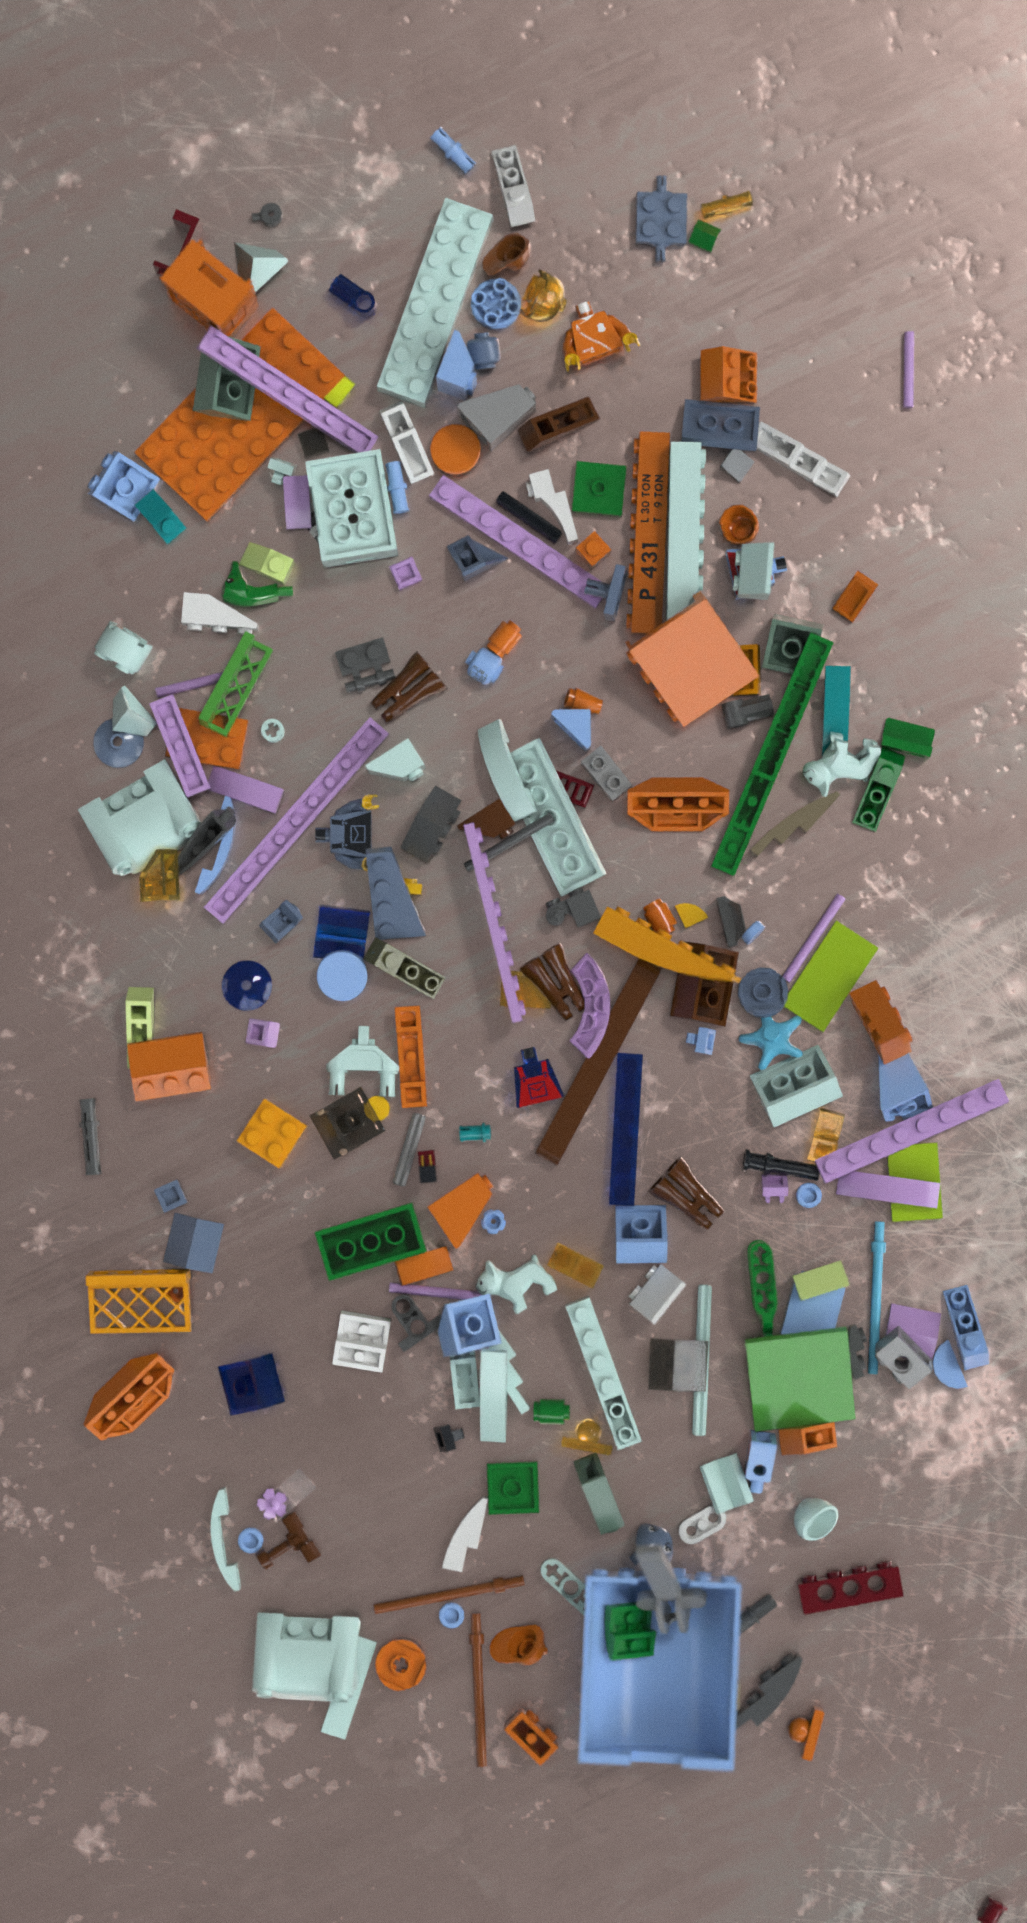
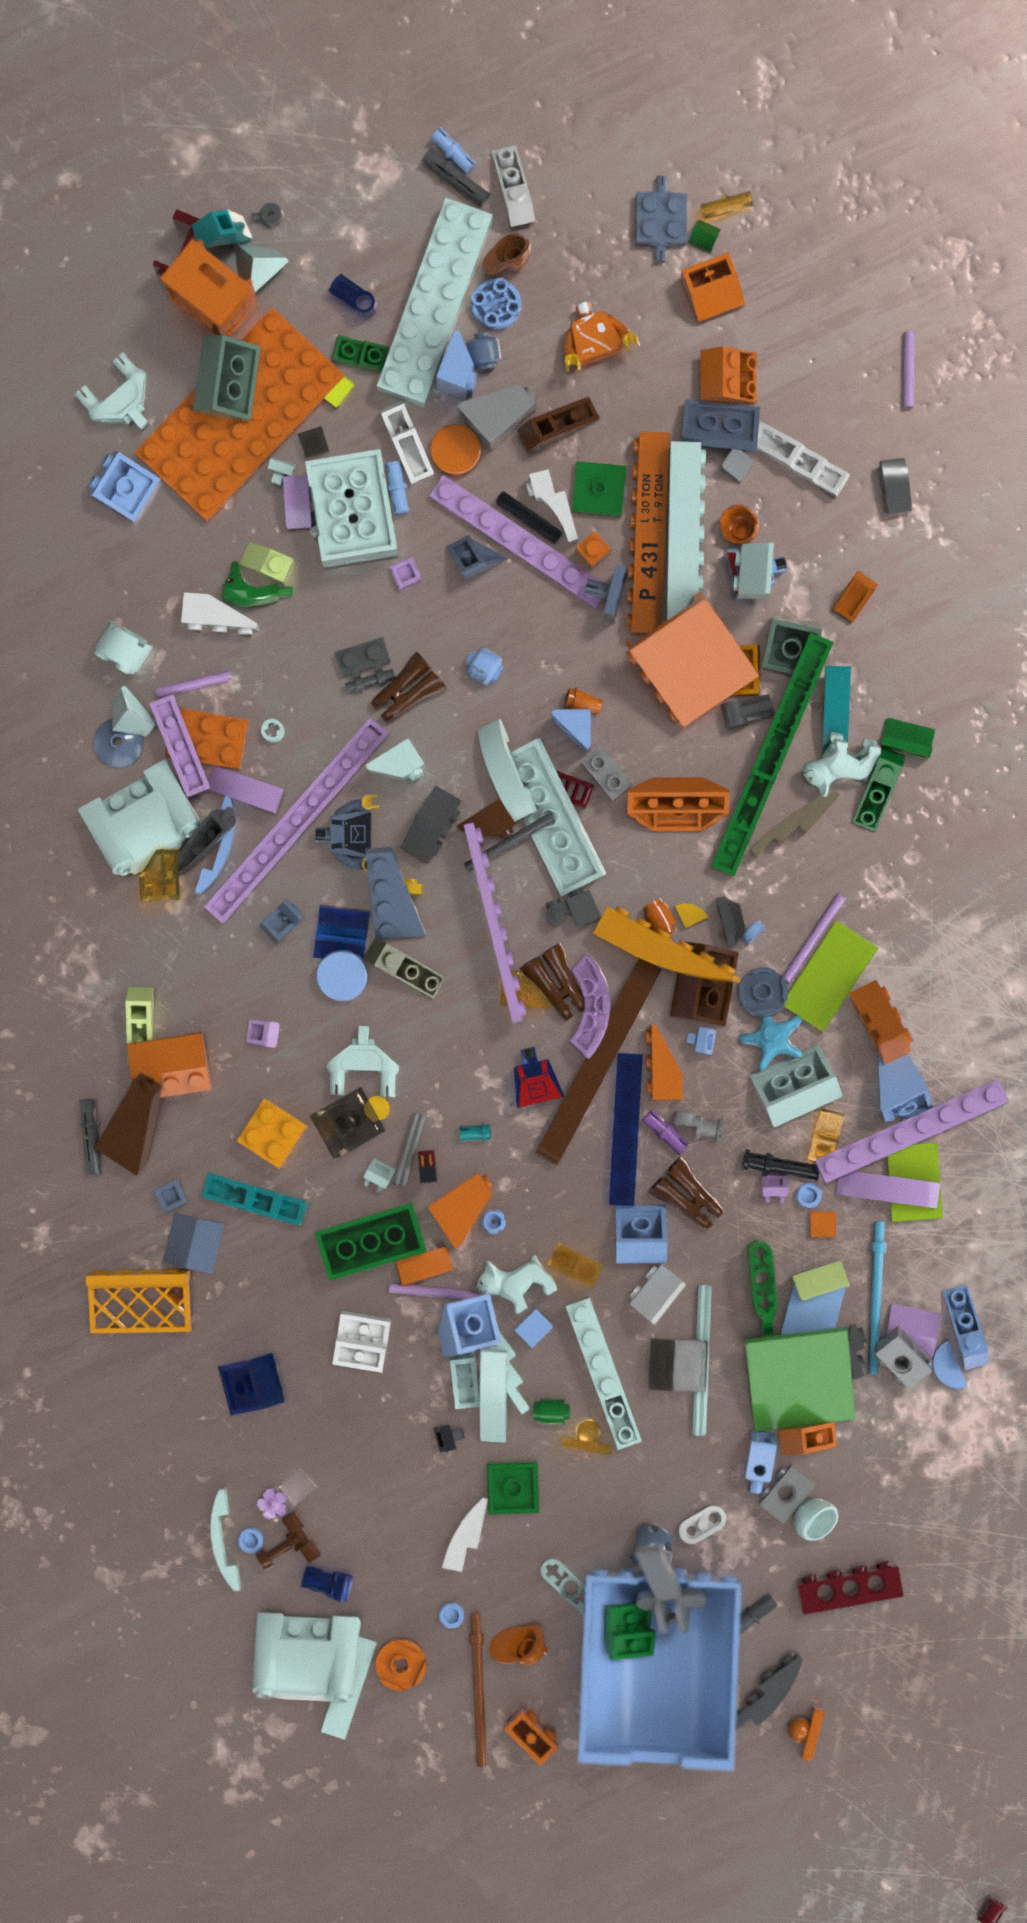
(124, 403): none -> light aqua connector
(129, 1397): orange wedge -> none
(132, 1126): none -> reddish brown slope
(160, 516): teal slope -> none
(221, 228): none -> teal slope
(227, 679): bright green fence -> none
(255, 1199): none -> teal slope
(260, 985): clear blue dish -> none
(286, 391): lavender plate -> none
(333, 1584): none -> clear blue piece
(359, 353): none -> green slope
(379, 1174): none -> light aqua tile
(408, 1317): dark grey tile -> none
(411, 1056): orange slope -> none
(456, 177): none -> dark grey pin
(497, 1585): dark orange bar -> none
(504, 638): orange brick -> none
(533, 1328): none -> light blue panel
(543, 297): clear yellow cylinder -> none
(599, 1493): sand green slope -> none
(665, 1132): none -> medium lavender pin
(666, 1076): none -> orange slope
(704, 1127): none -> light grey connector
(713, 287): none -> orange slope
(726, 1483): light aqua panel -> none
(783, 1508): none -> light grey brick
(822, 1224): none -> orange tile
(896, 485): none -> dark grey slope

